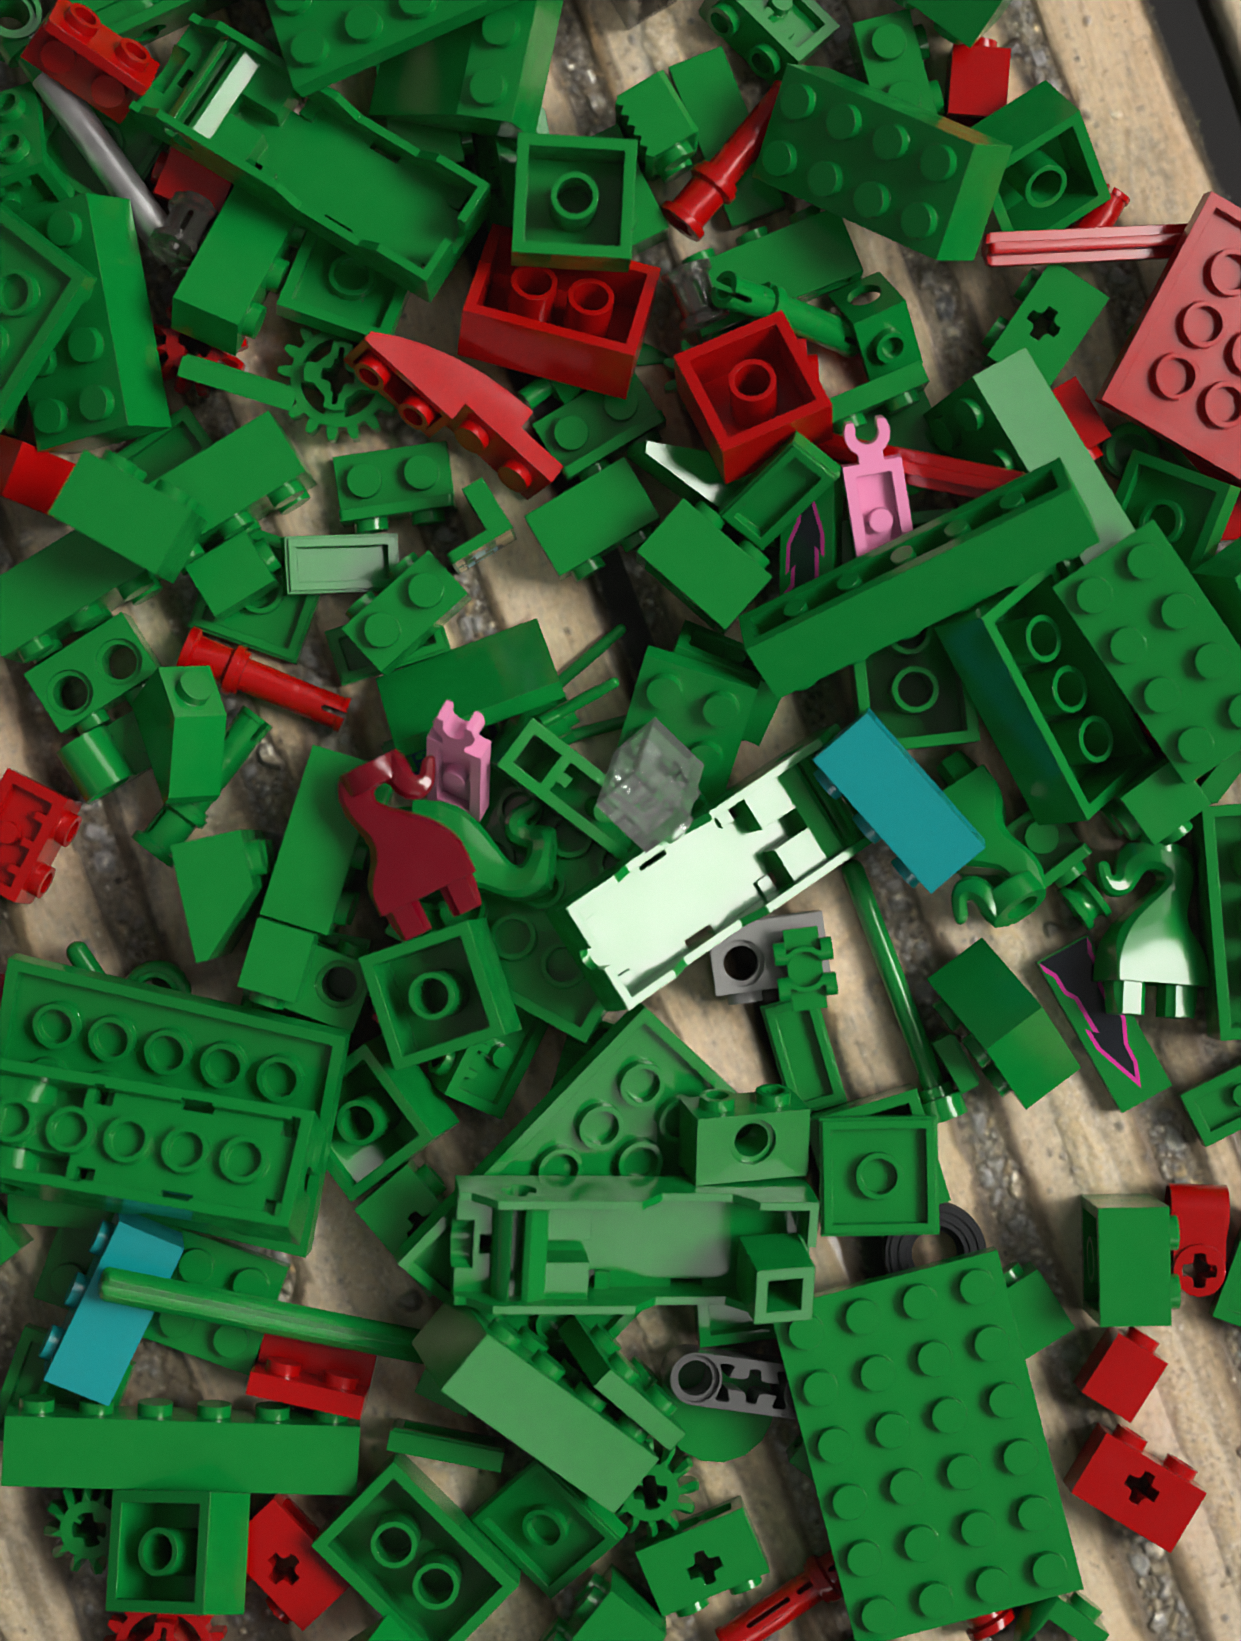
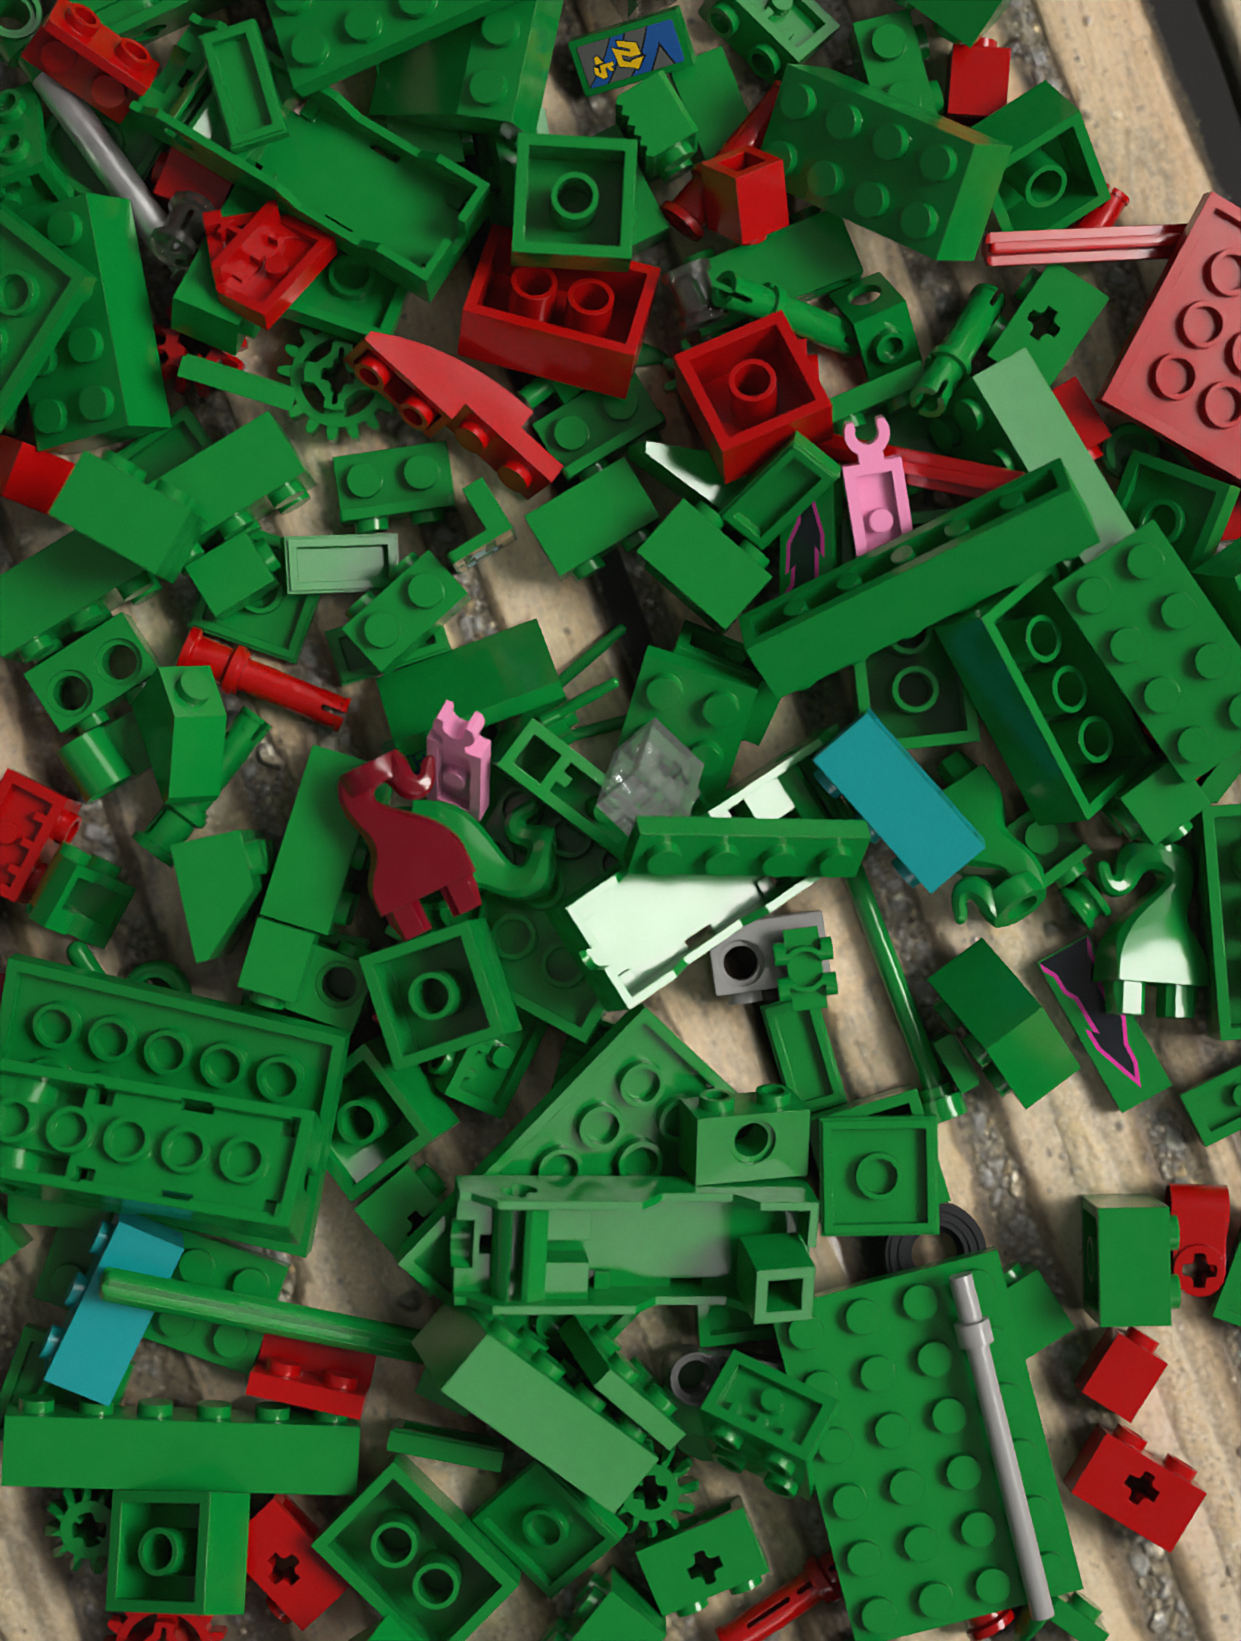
(80, 896): none -> green cylinder
(244, 86): none -> green tile
(264, 260): none -> red slope
(632, 51): none -> tile
(745, 195): none -> red brick
(746, 846): none -> green plate
(767, 1425): none -> green bracket
(951, 361): none -> green pin
(974, 1336): none -> light grey bar

